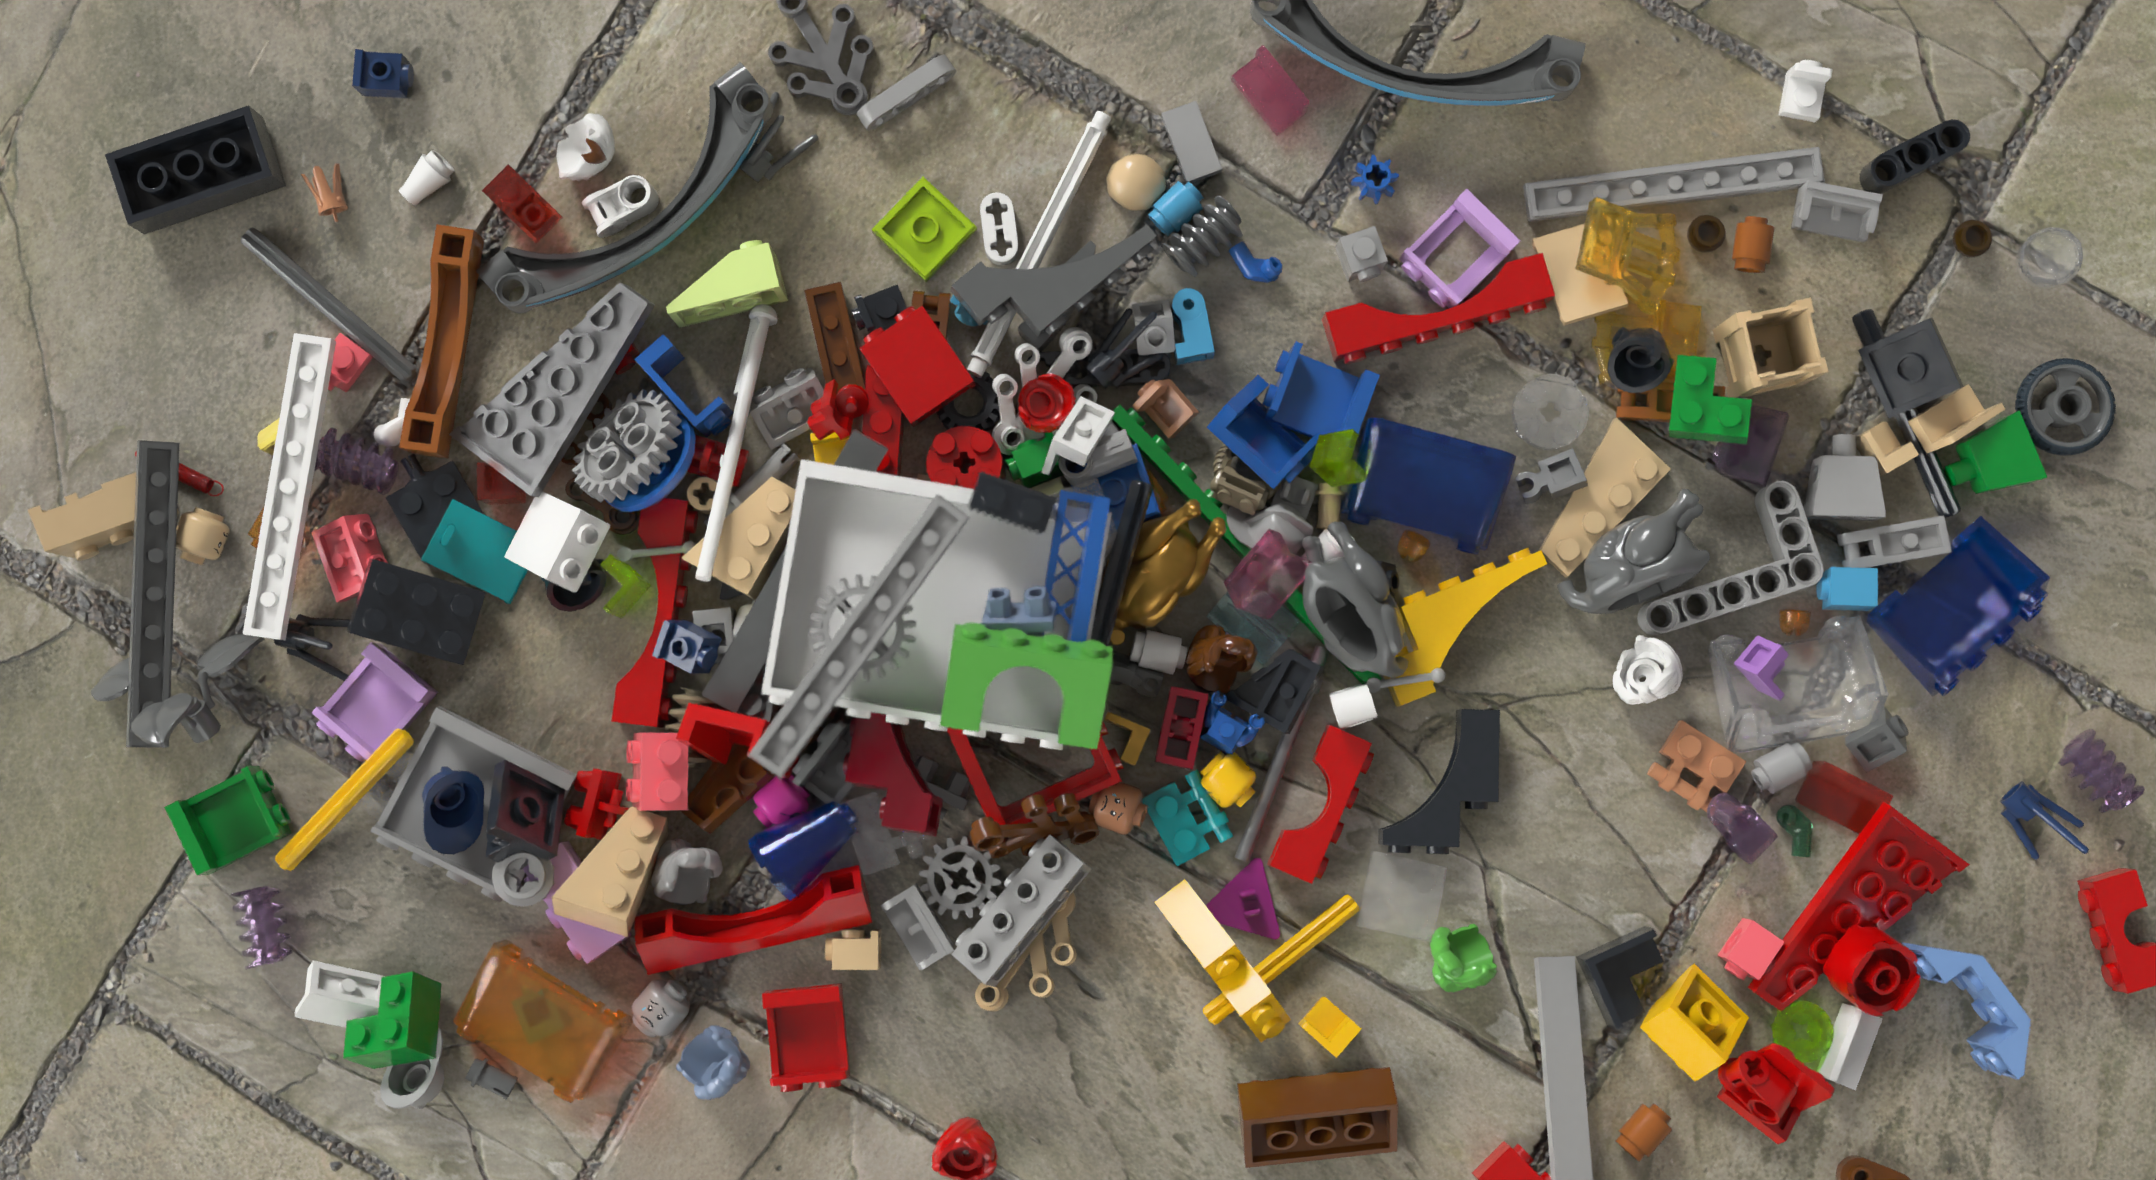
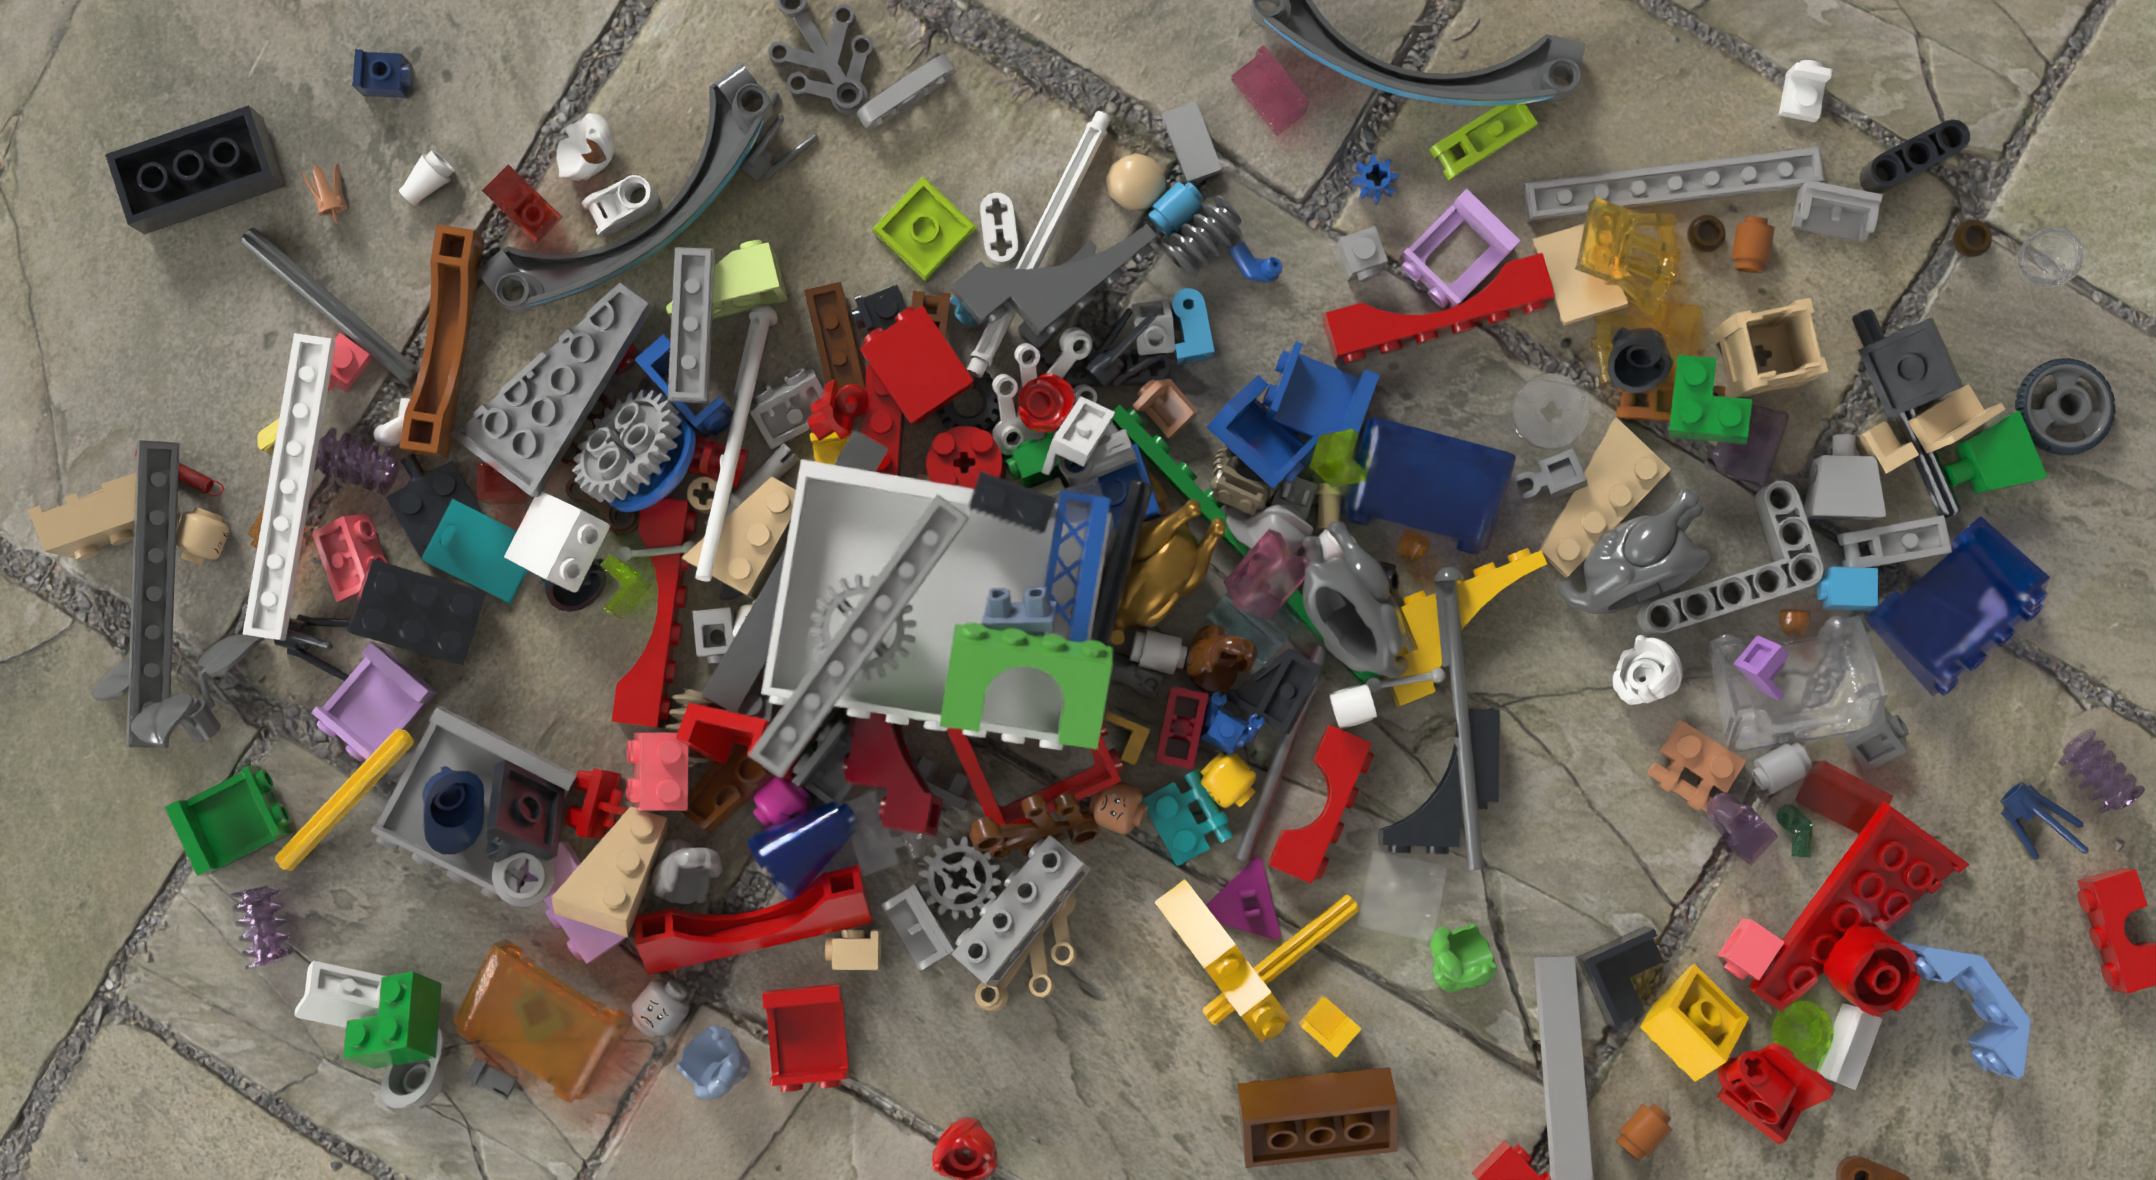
(687, 646): dark blue brick -> none
(691, 325): none -> light grey tile
(1453, 656): none -> dark grey bar
(1483, 137): none -> lime plate

